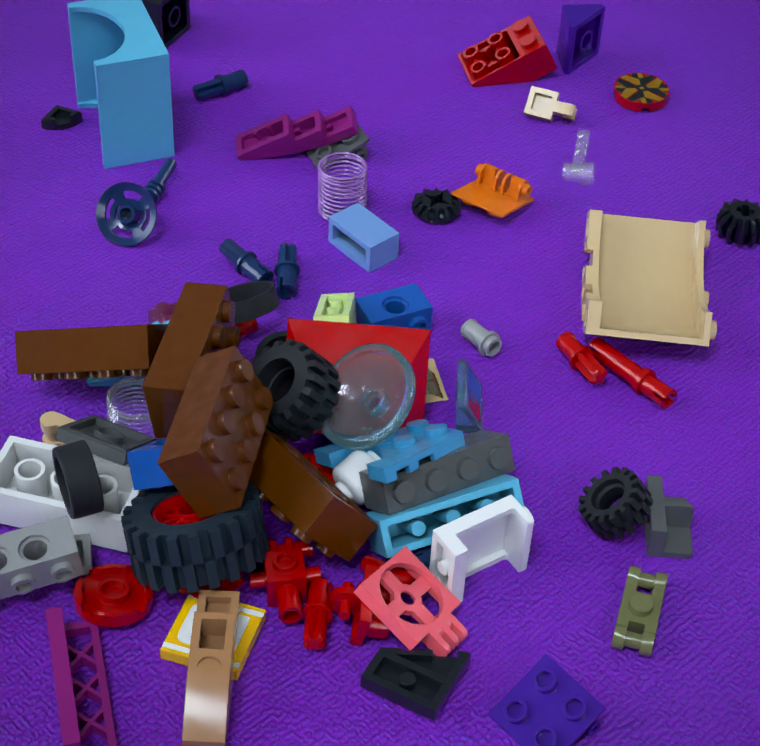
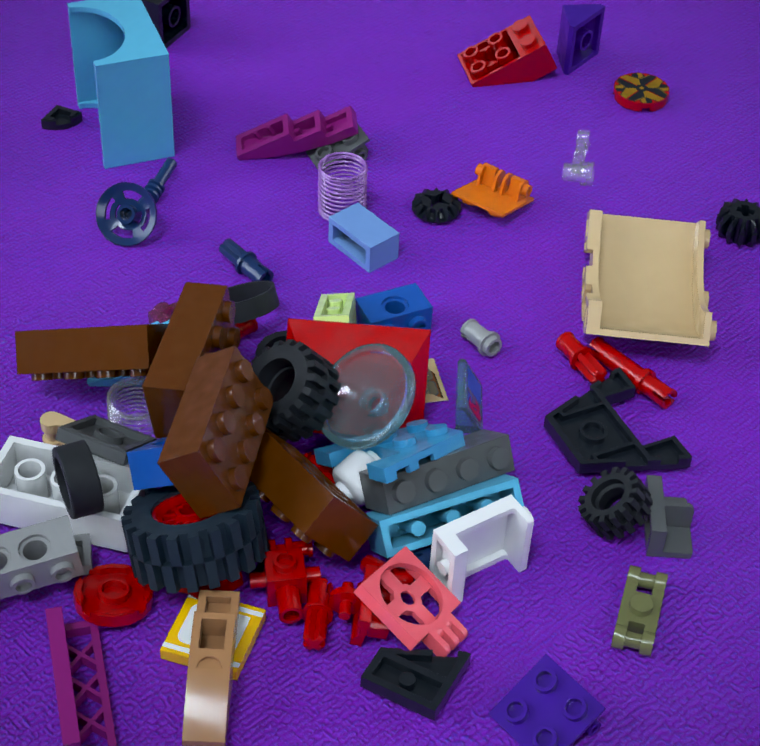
(221, 85): dark blue axle -> none
(287, 271): dark blue axle -> none
(545, 103): tan plate -> none
(598, 438): none -> black wing

